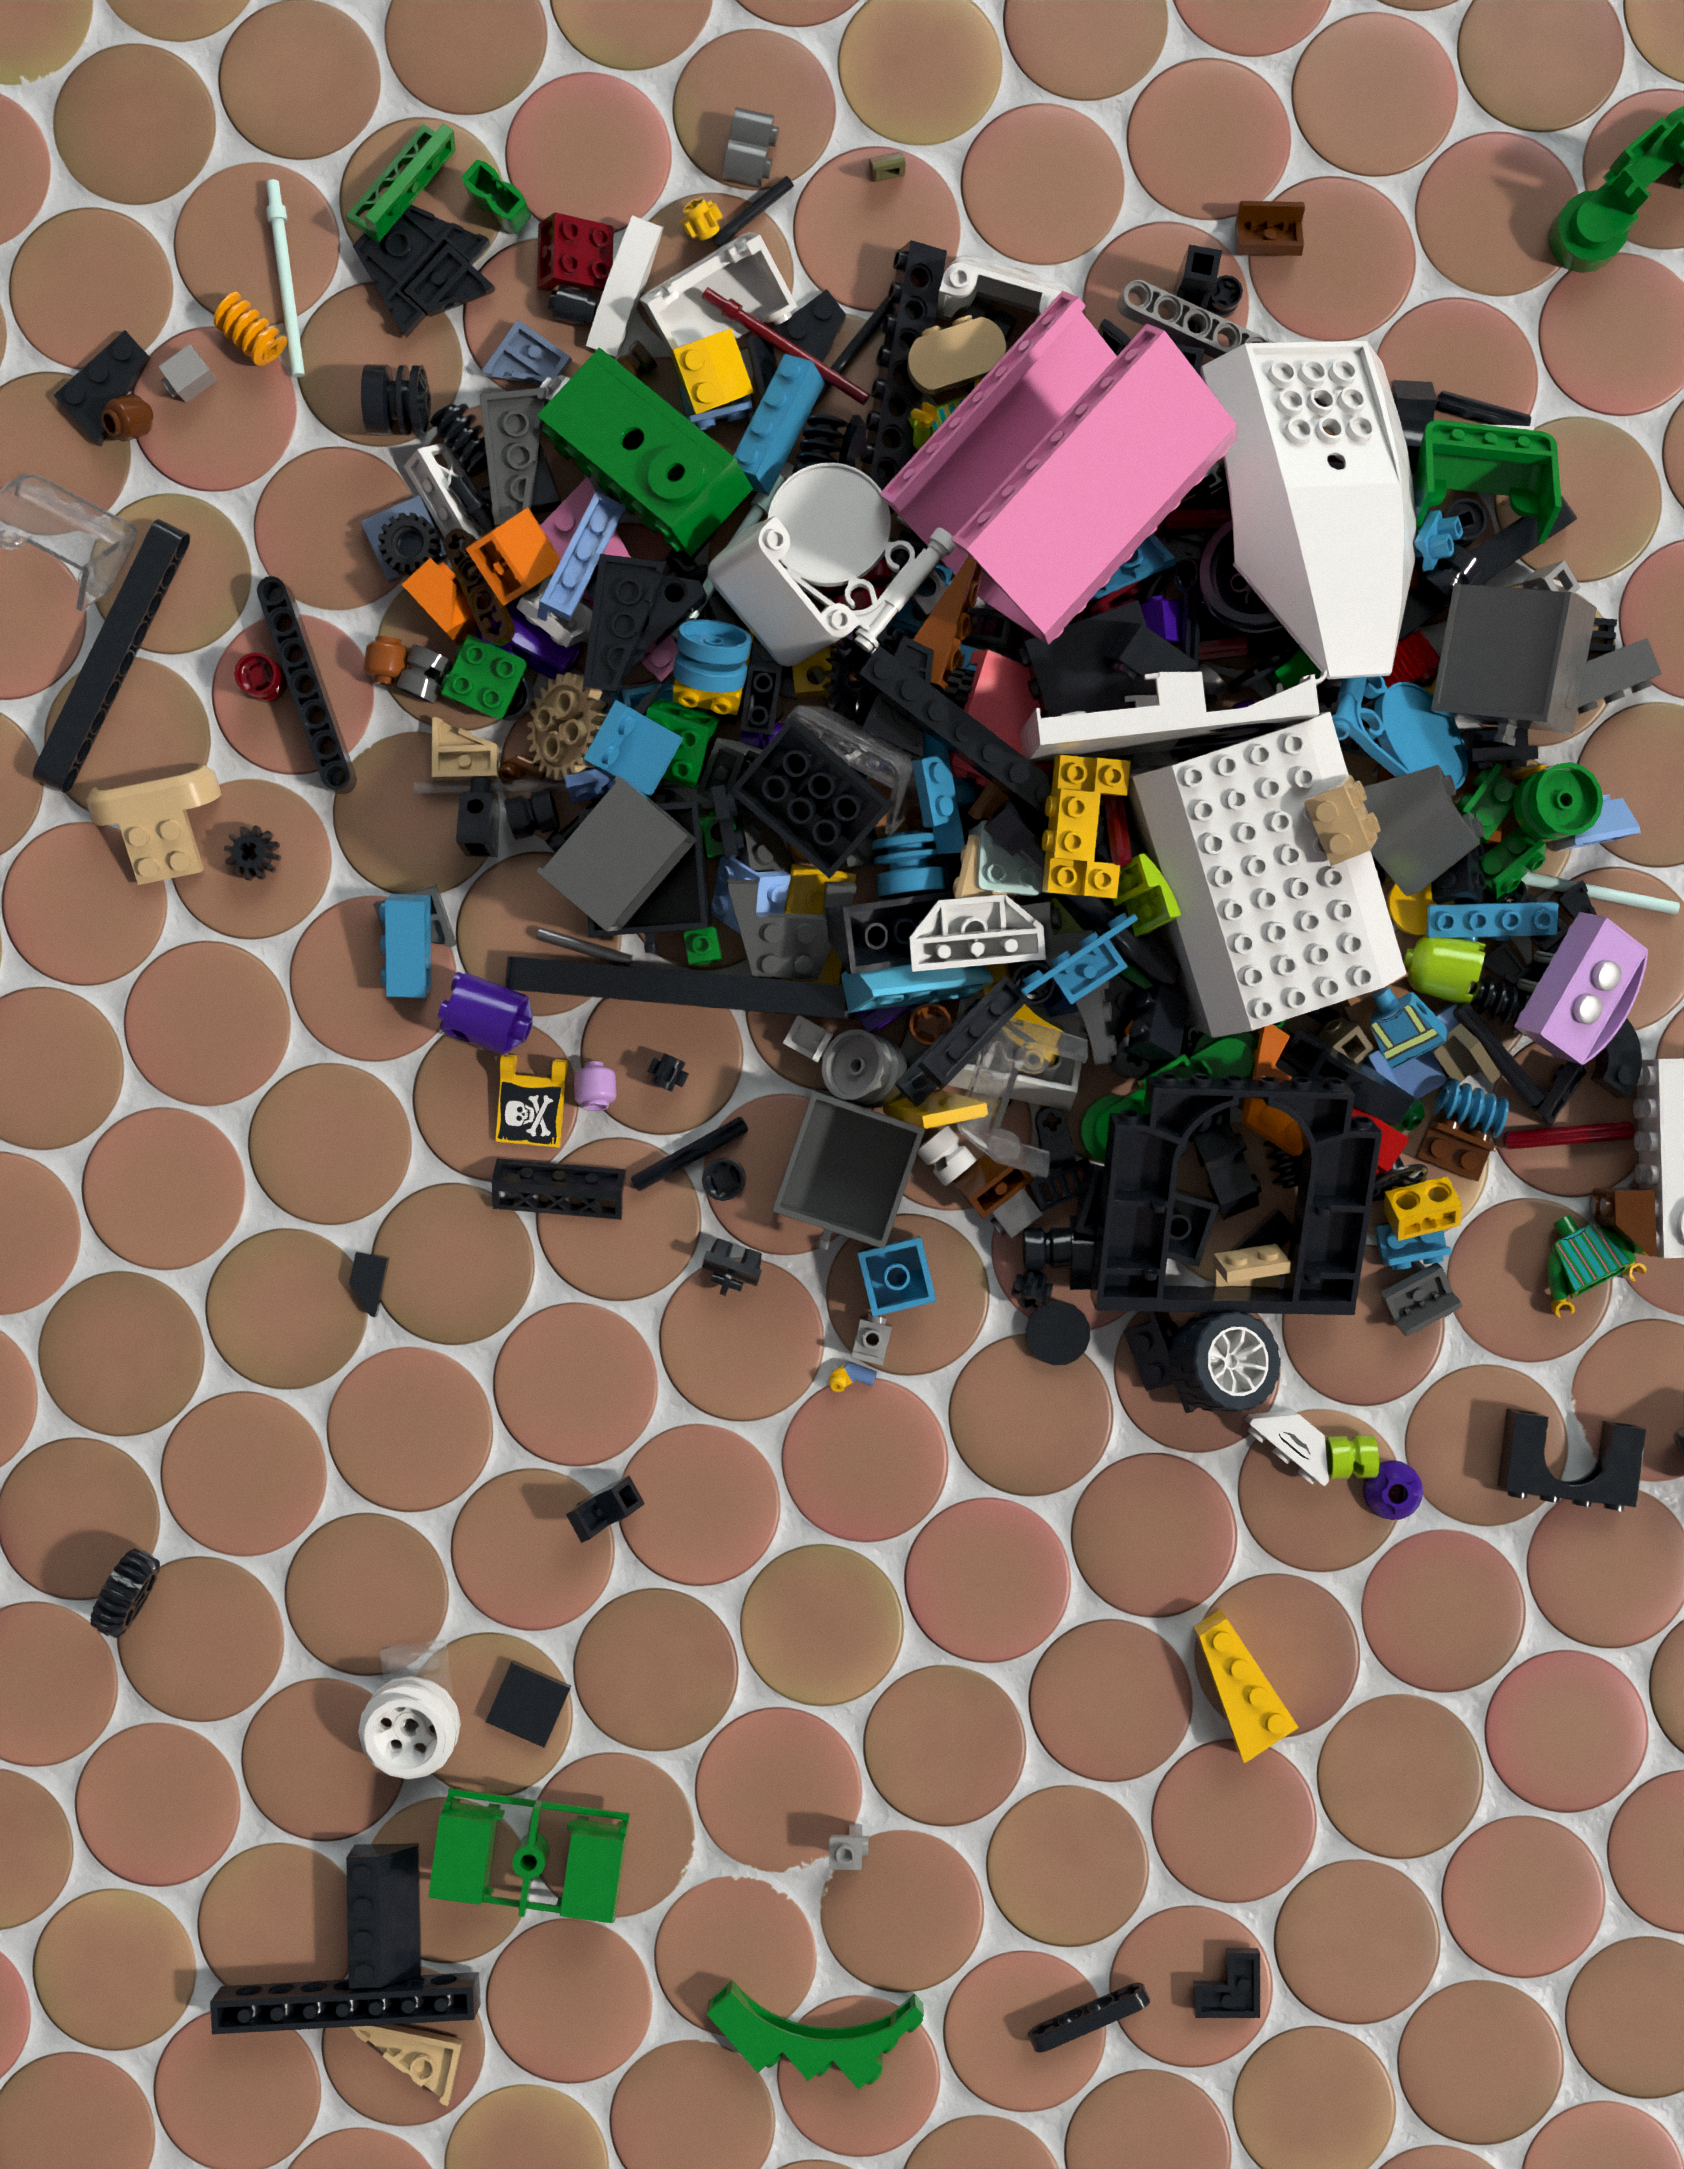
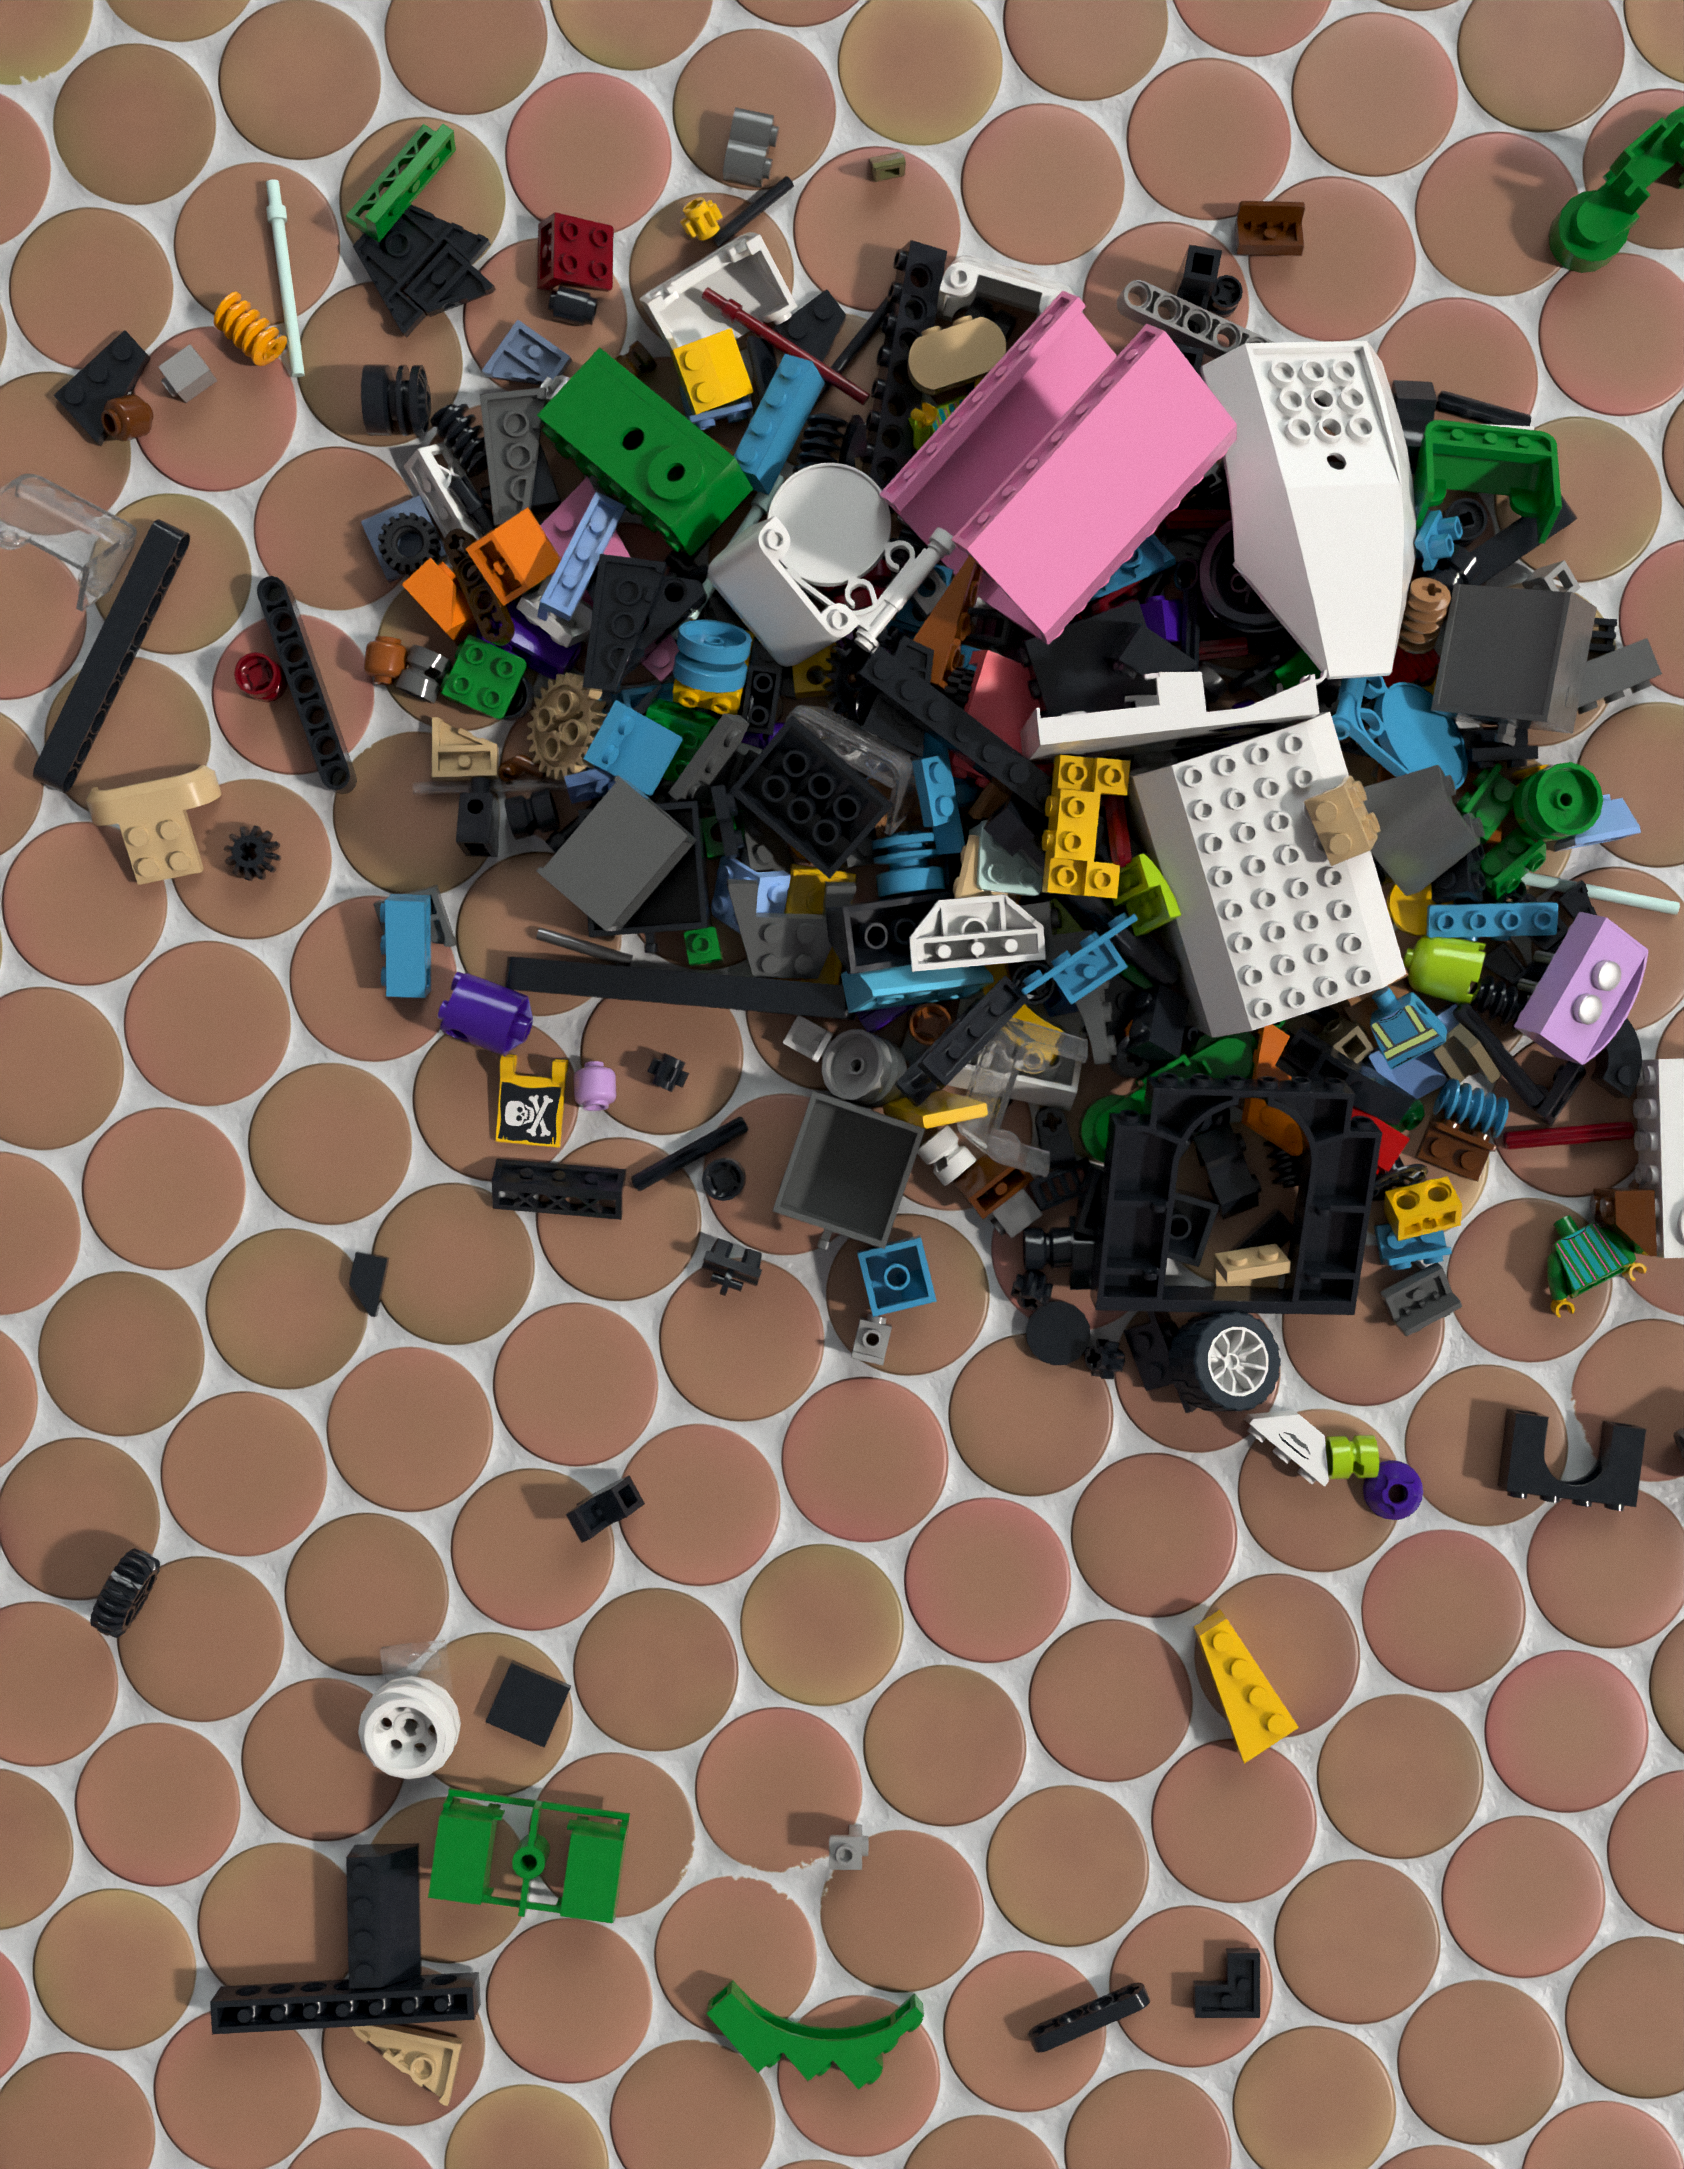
(496, 196): green brick -> none
(624, 285): white slope -> none
(710, 761): none -> dark grey wing
(850, 1373): arm -> none
(1105, 1359): none -> black gear
(1113, 336): black slope -> none
(1423, 615): none -> medium nougat piece

